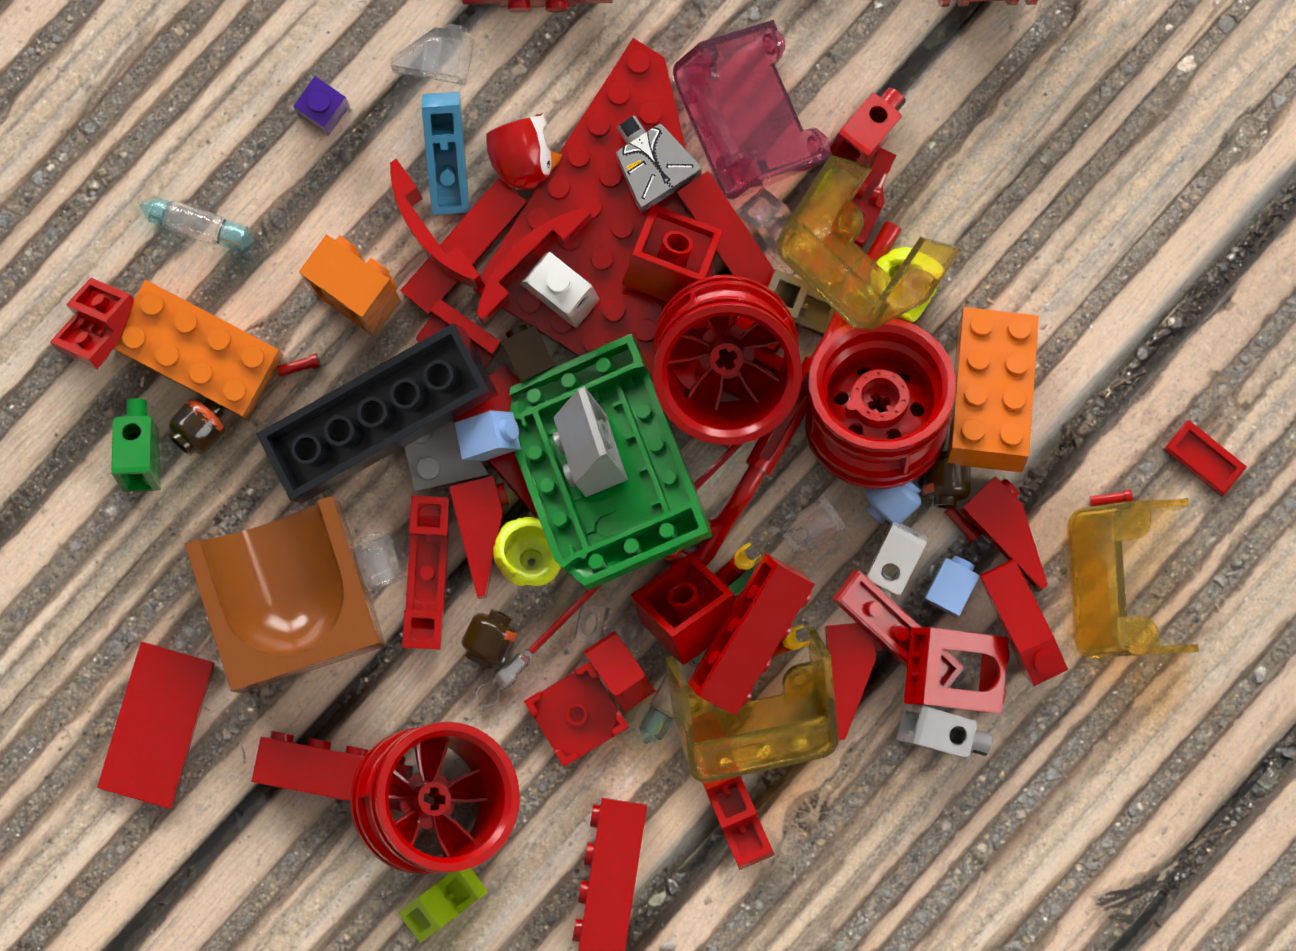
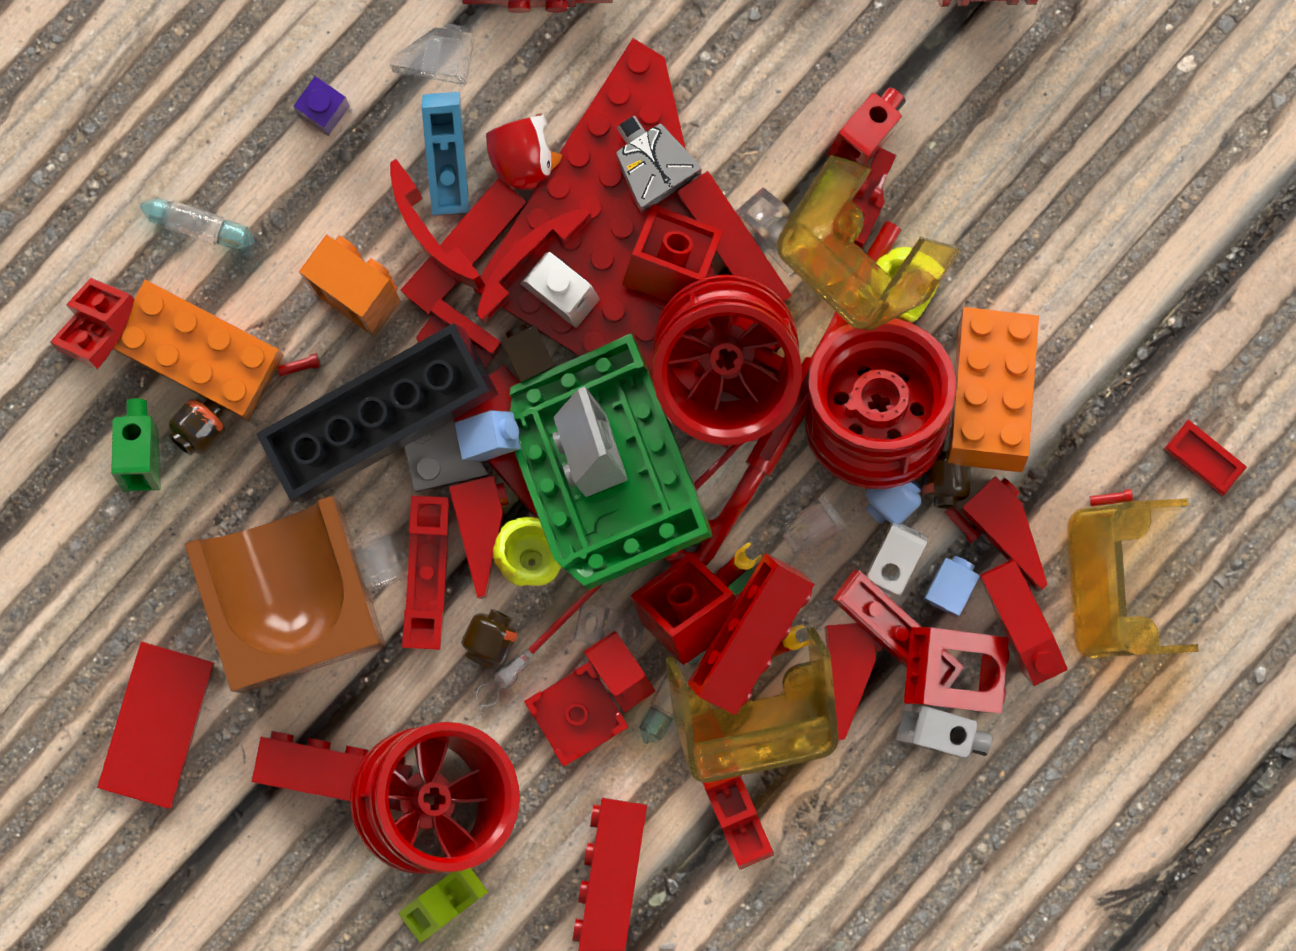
(746, 111): clear pink windscreen -> none
(803, 302): dark tan slope -> none

